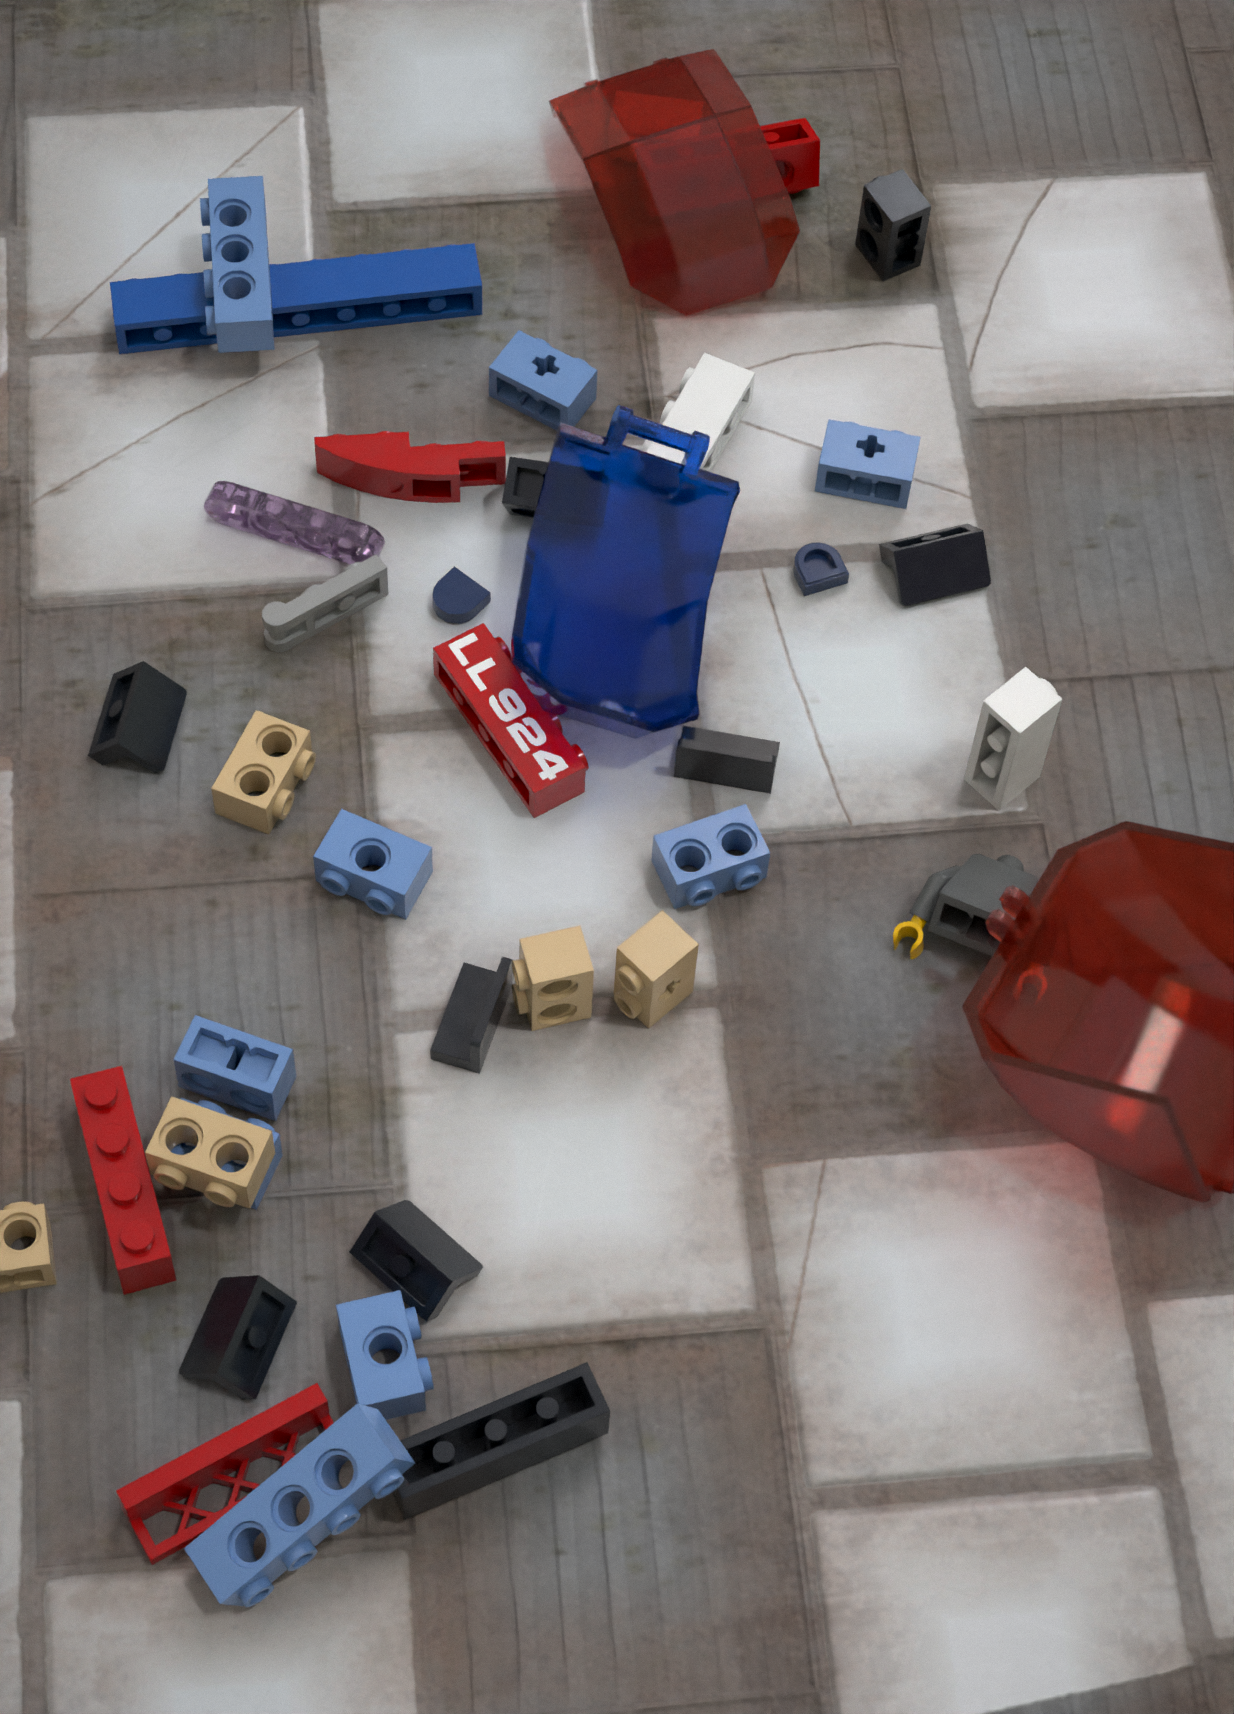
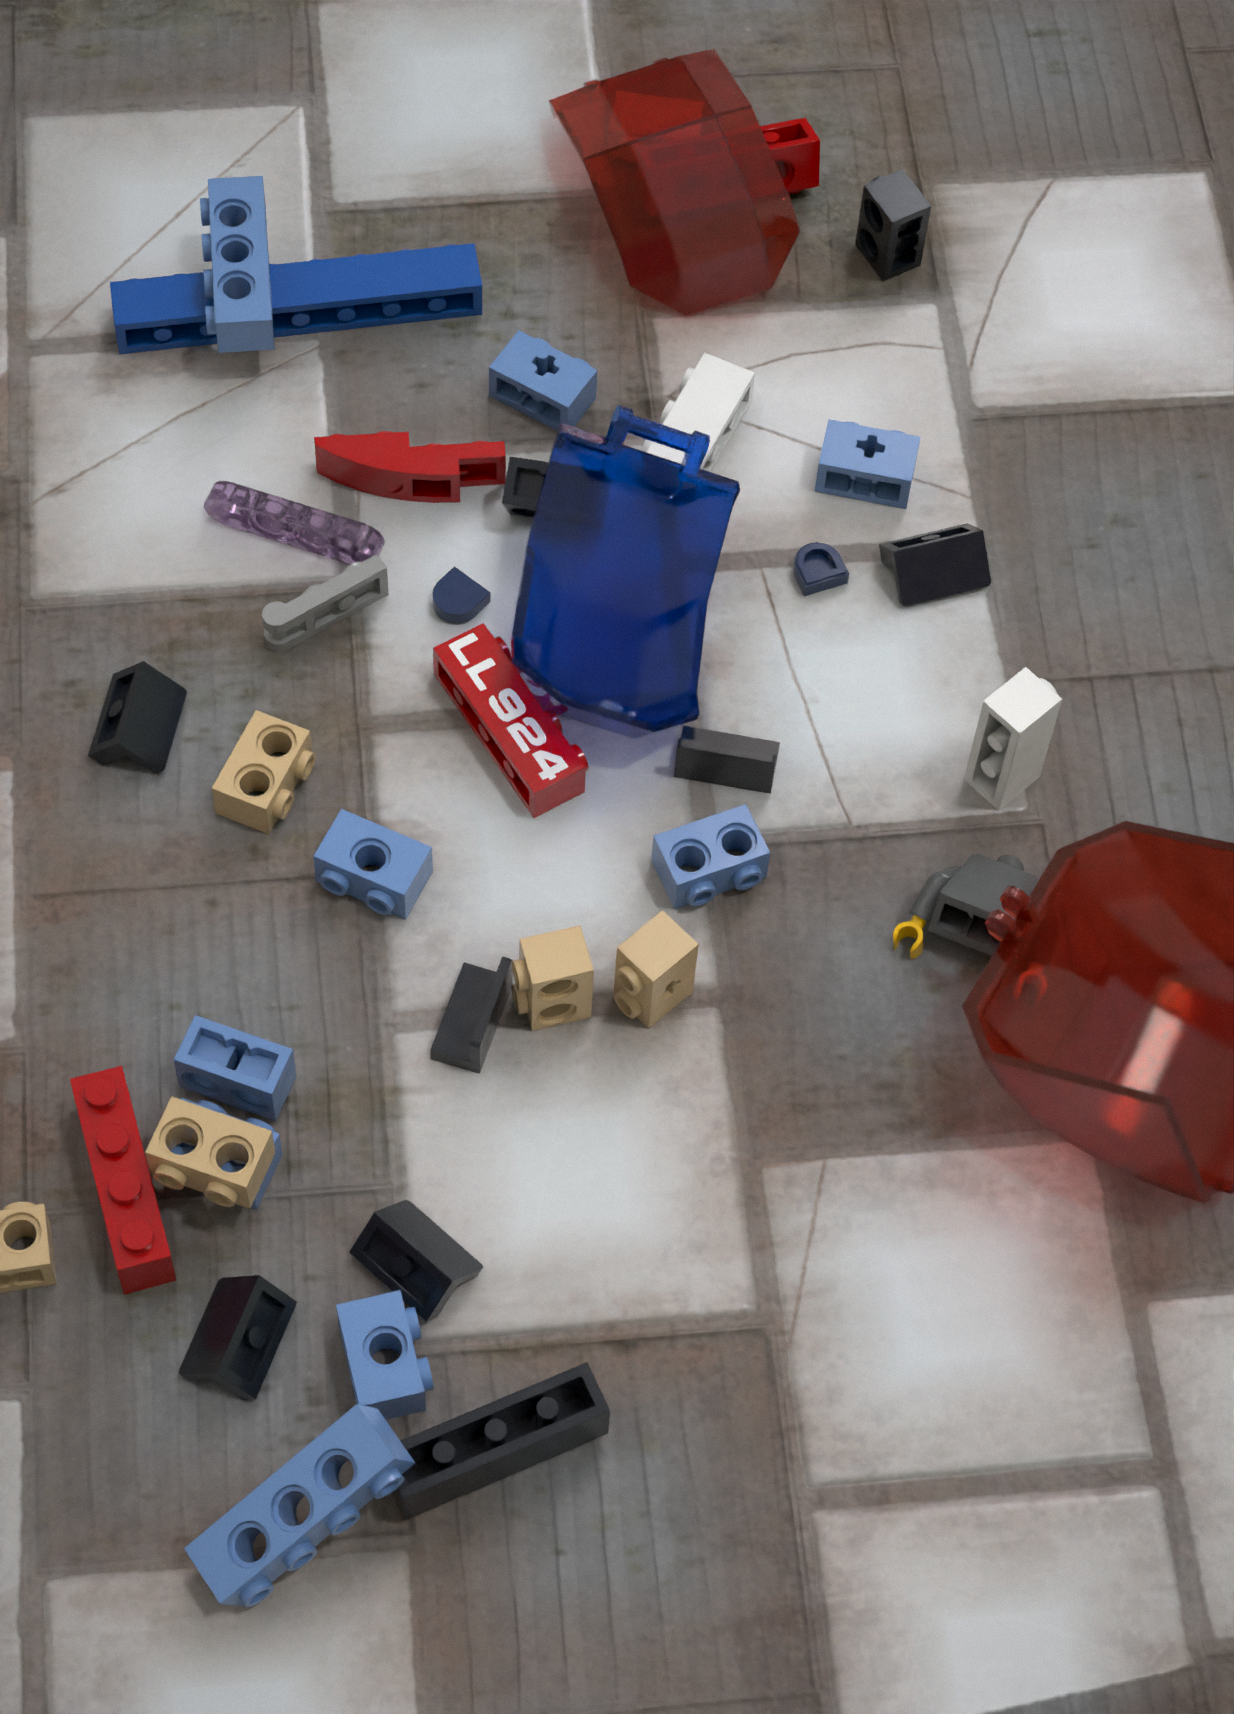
(212, 1464): red fence -> none

